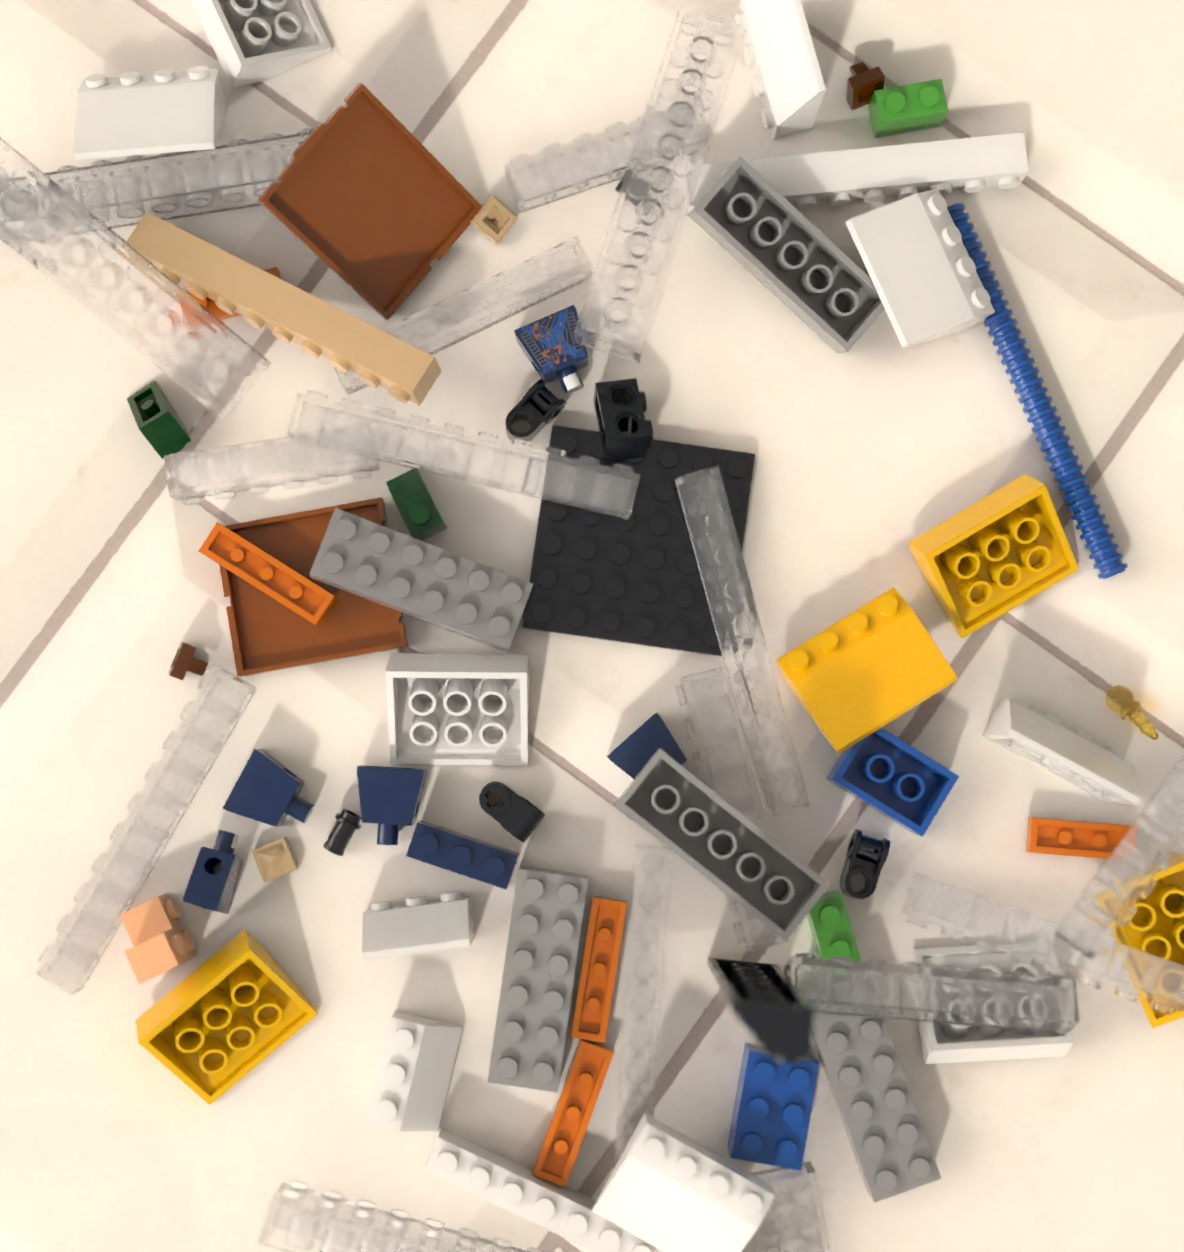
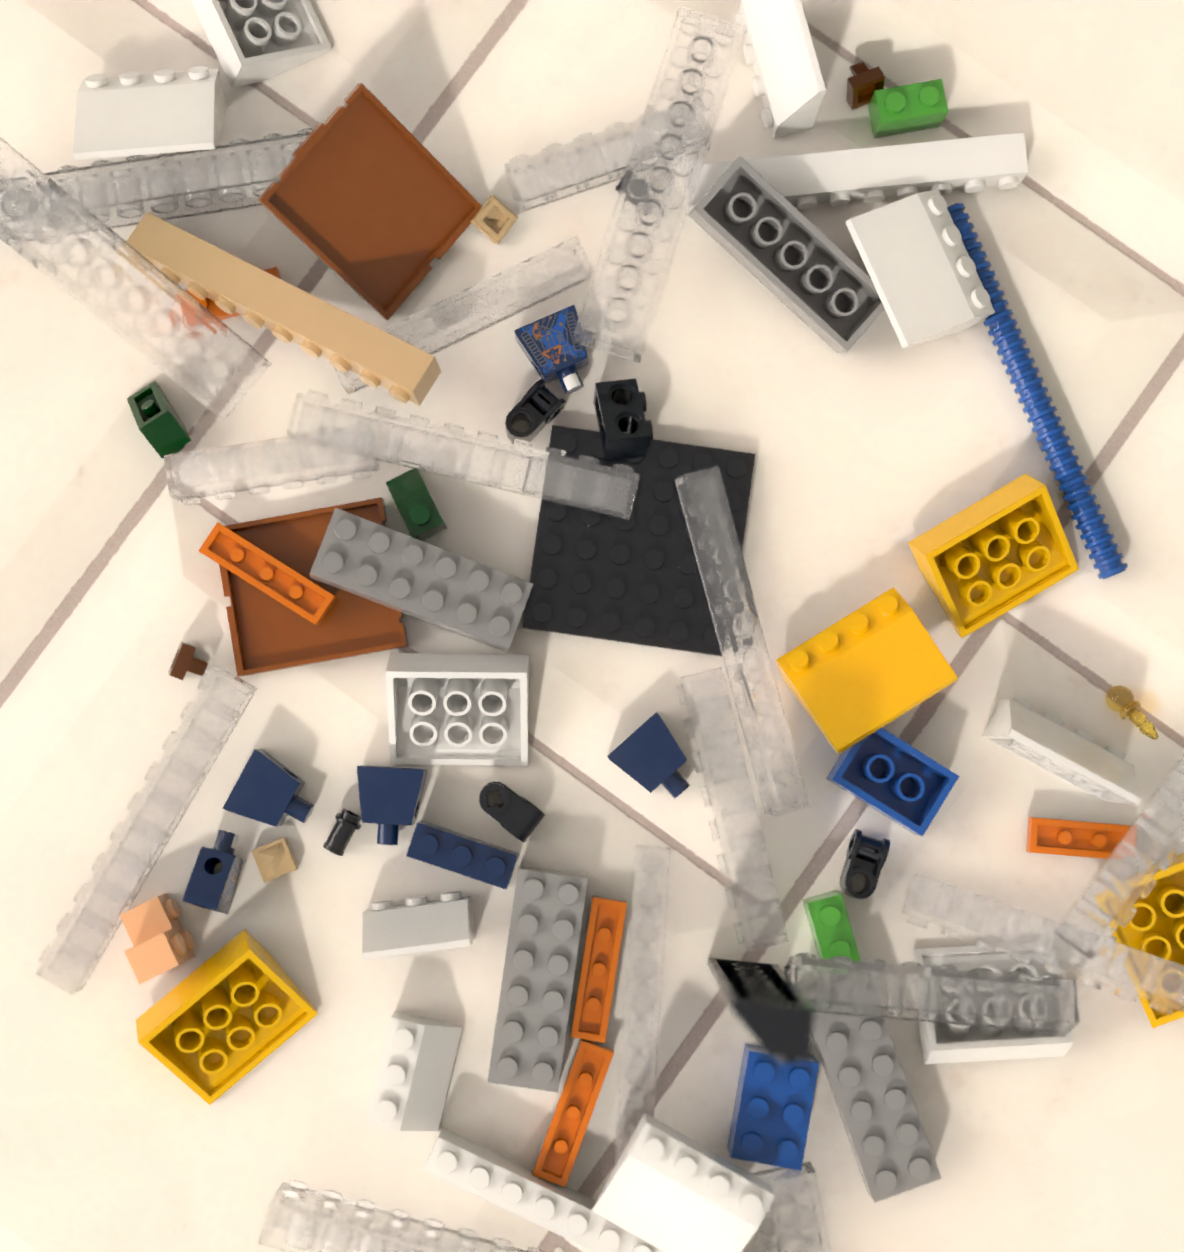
(722, 844): light grey brick -> none

